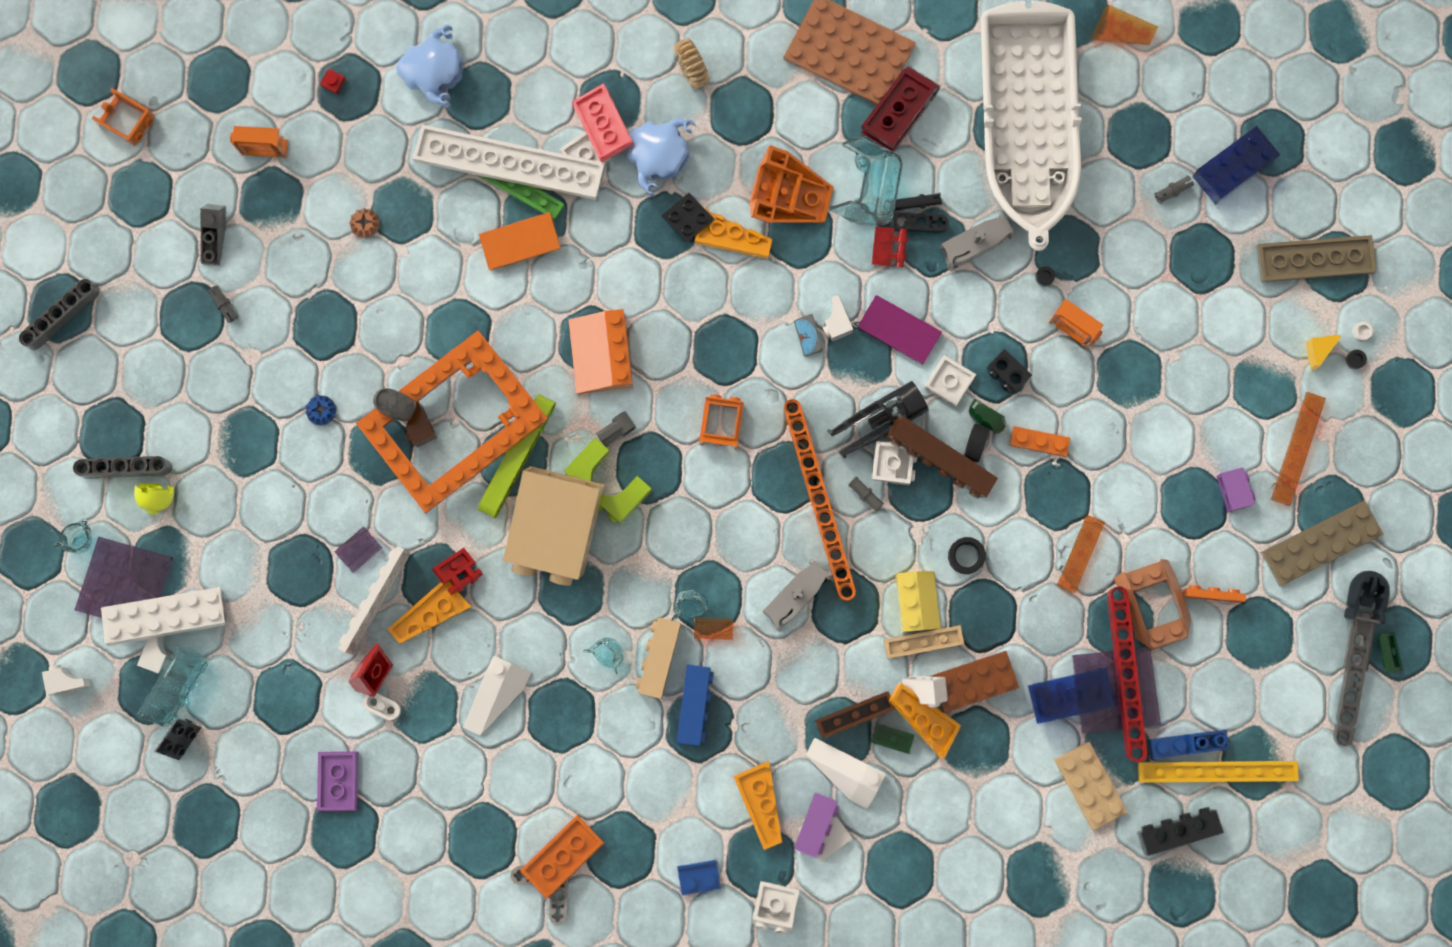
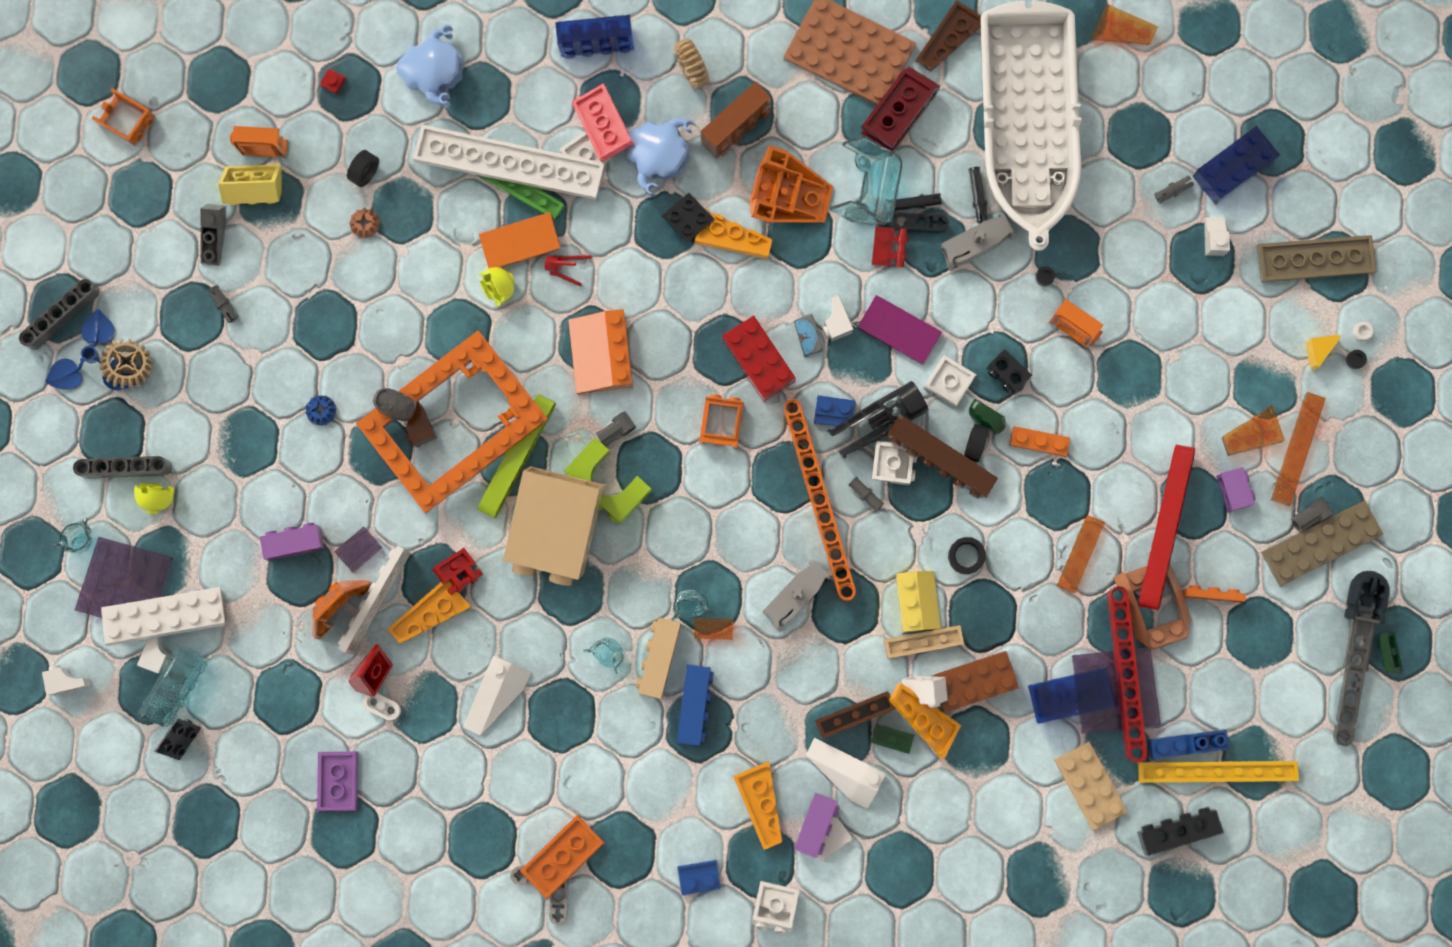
(65, 373): none -> blue plant
(135, 374): none -> tan gear
(251, 184): none -> light yellow slope
(291, 542): none -> medium lavender brick
(329, 604): none -> orange wedge
(362, 168): none -> black tyre
(497, 284): none -> neon yellow cylinder
(555, 263): none -> red plant
(595, 36): none -> clear blue brick
(736, 120): none -> dark orange brick
(758, 358): none -> red brick
(833, 410): none -> blue plate
(952, 32): none -> reddish brown wing
(978, 194): none -> black pin
(1166, 527): none -> red beam
(1216, 237): none -> white arch
(1254, 434): none -> clear orange wing
(1314, 513): none -> dark grey piece

